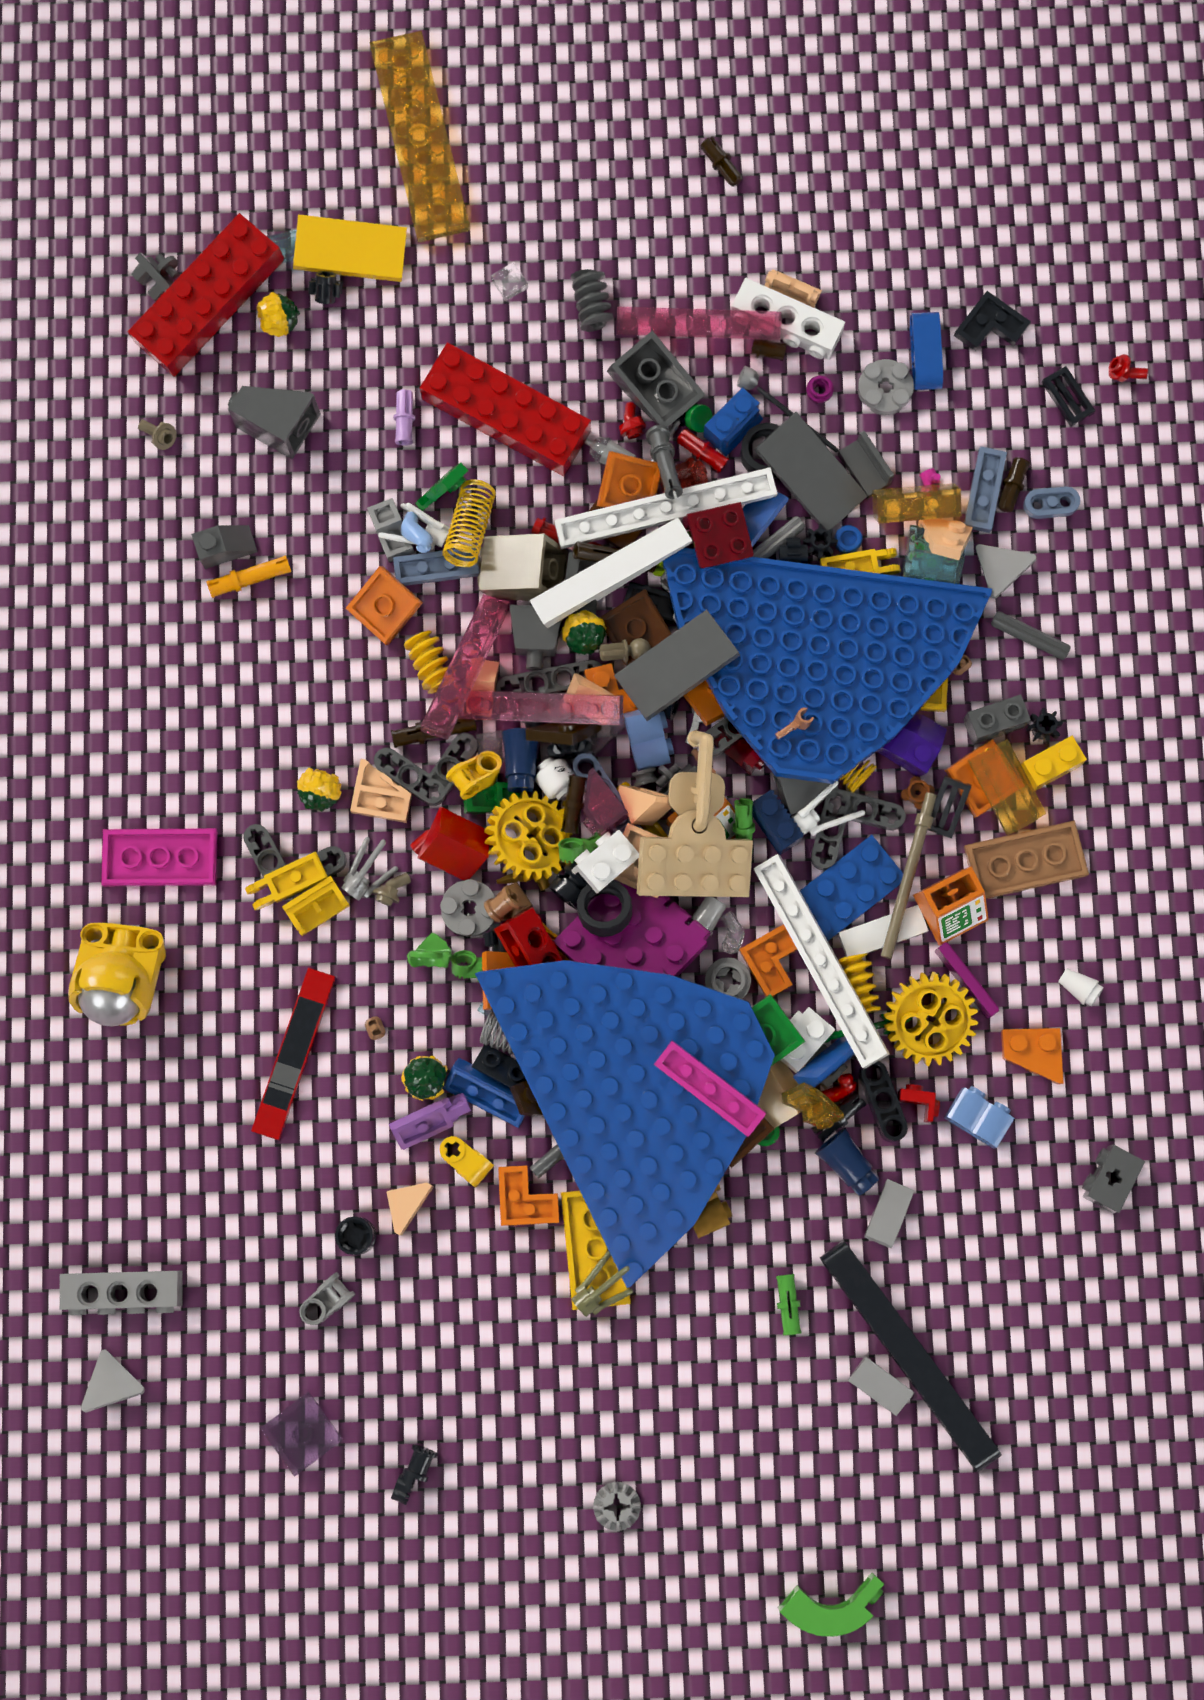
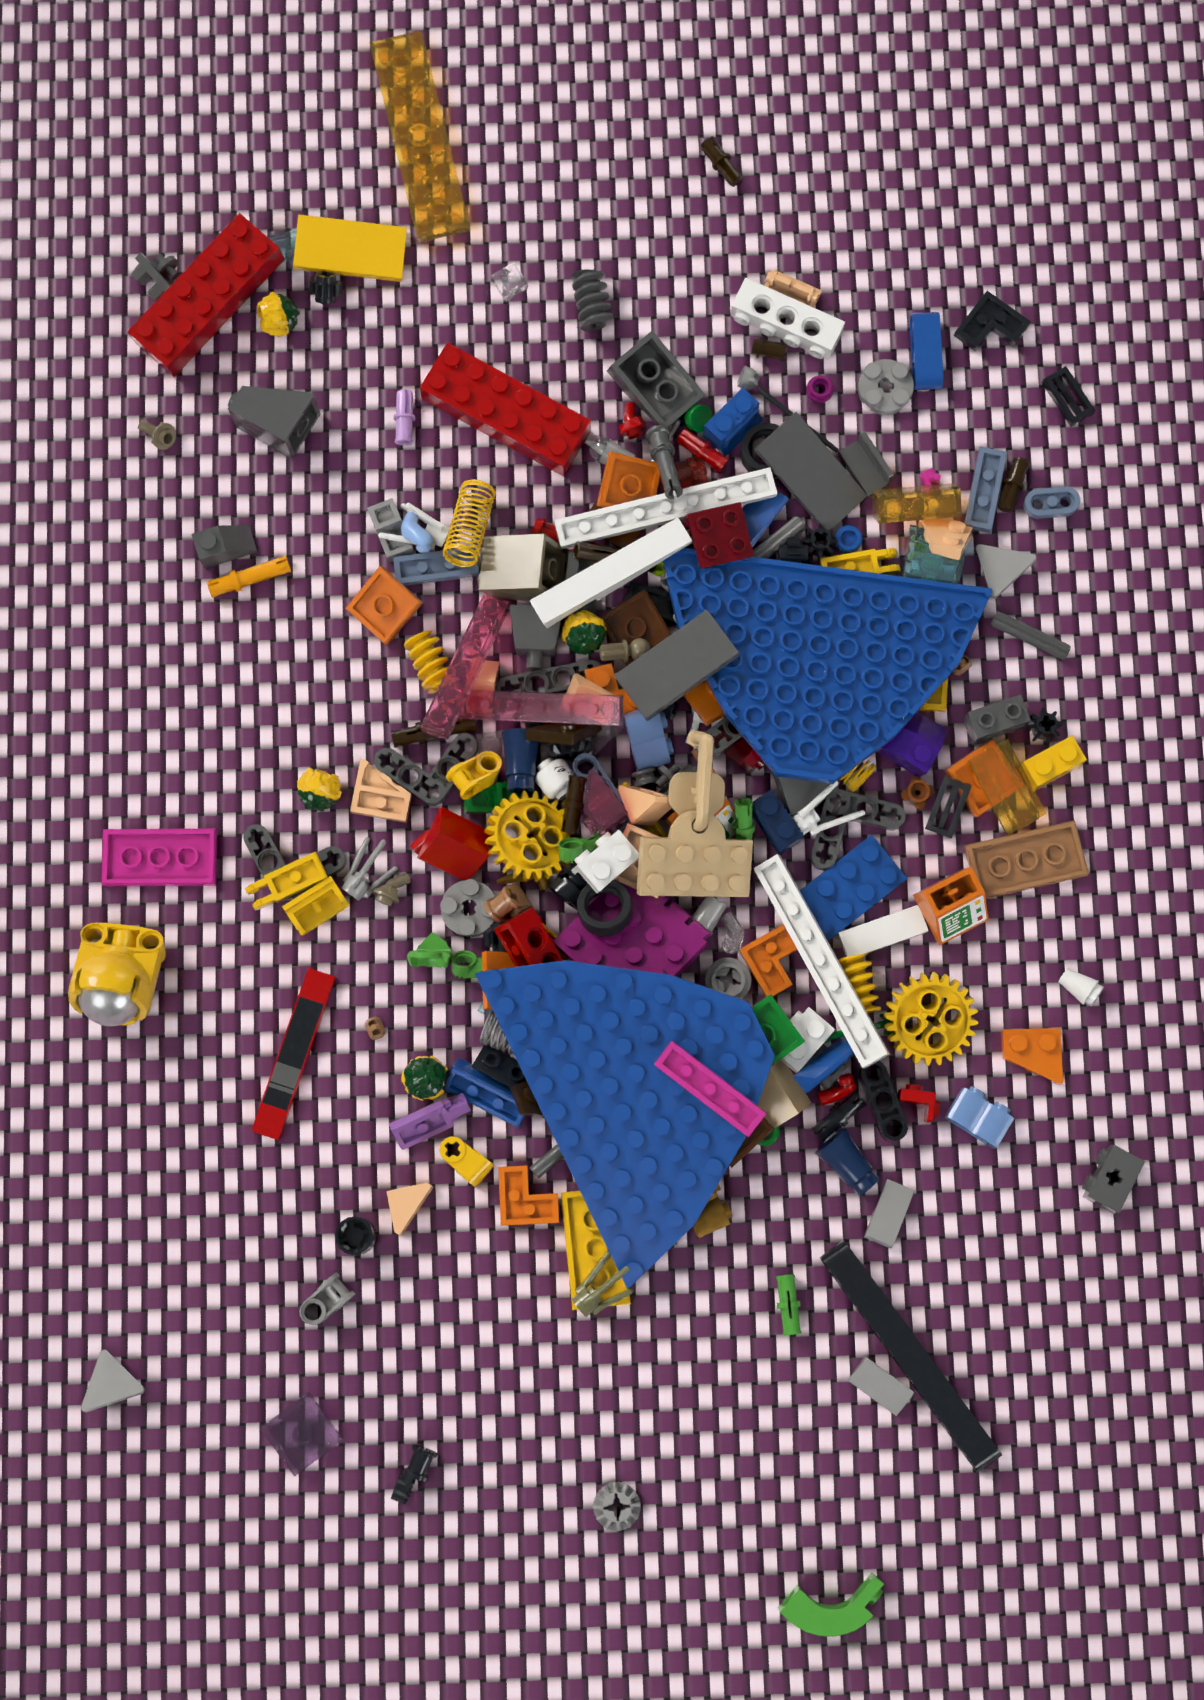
(74, 1288): light grey brick -> none
(449, 482): green wing -> none
(699, 323): clear pink plate -> none
(797, 723): nougat hand -> none
(815, 1106): clear yellow slope -> none
(923, 823): dark tan bar -> none
(967, 979): magenta tile -> none
(1120, 369): red plate -> none

